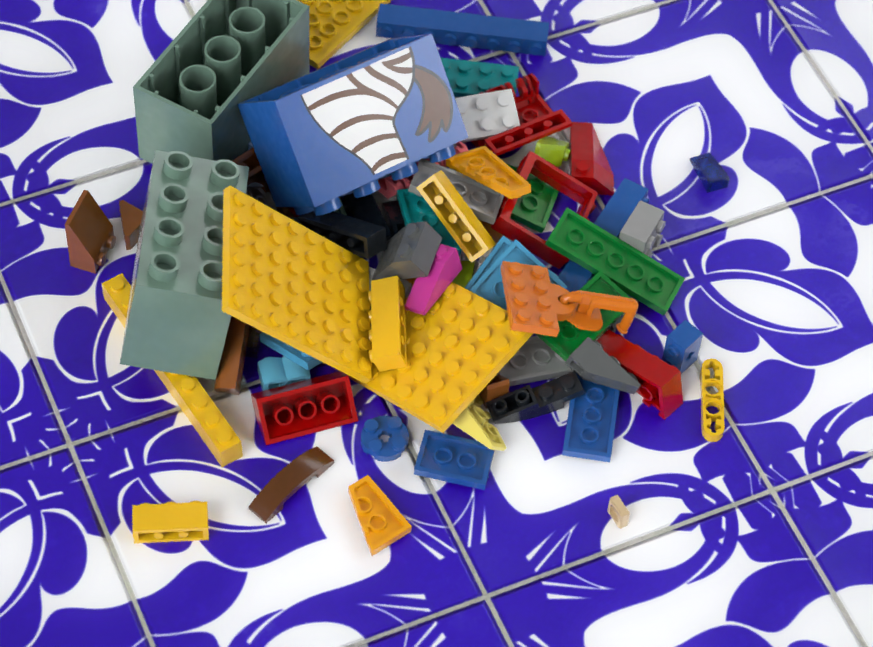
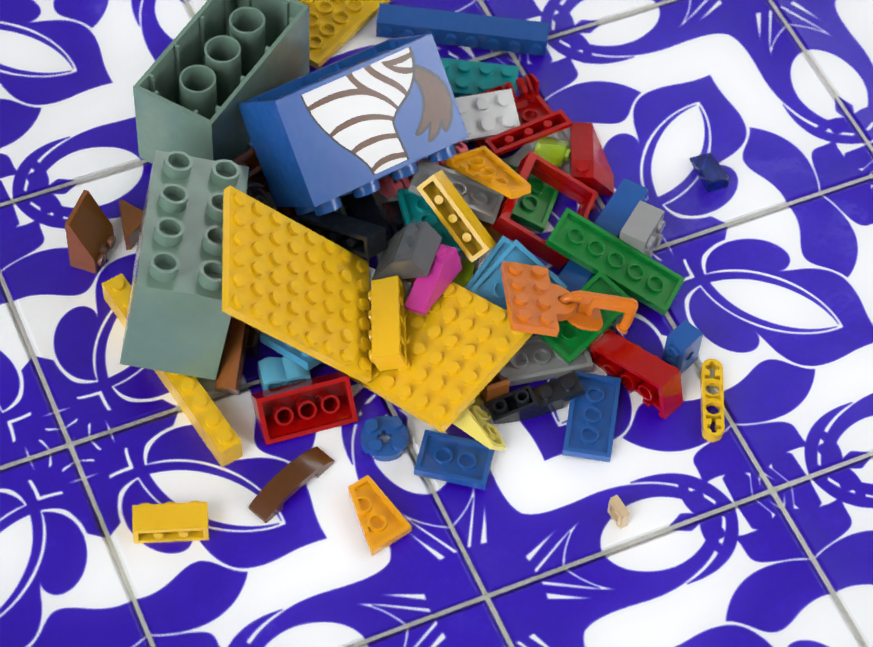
(598, 367): dark grey slope -> none

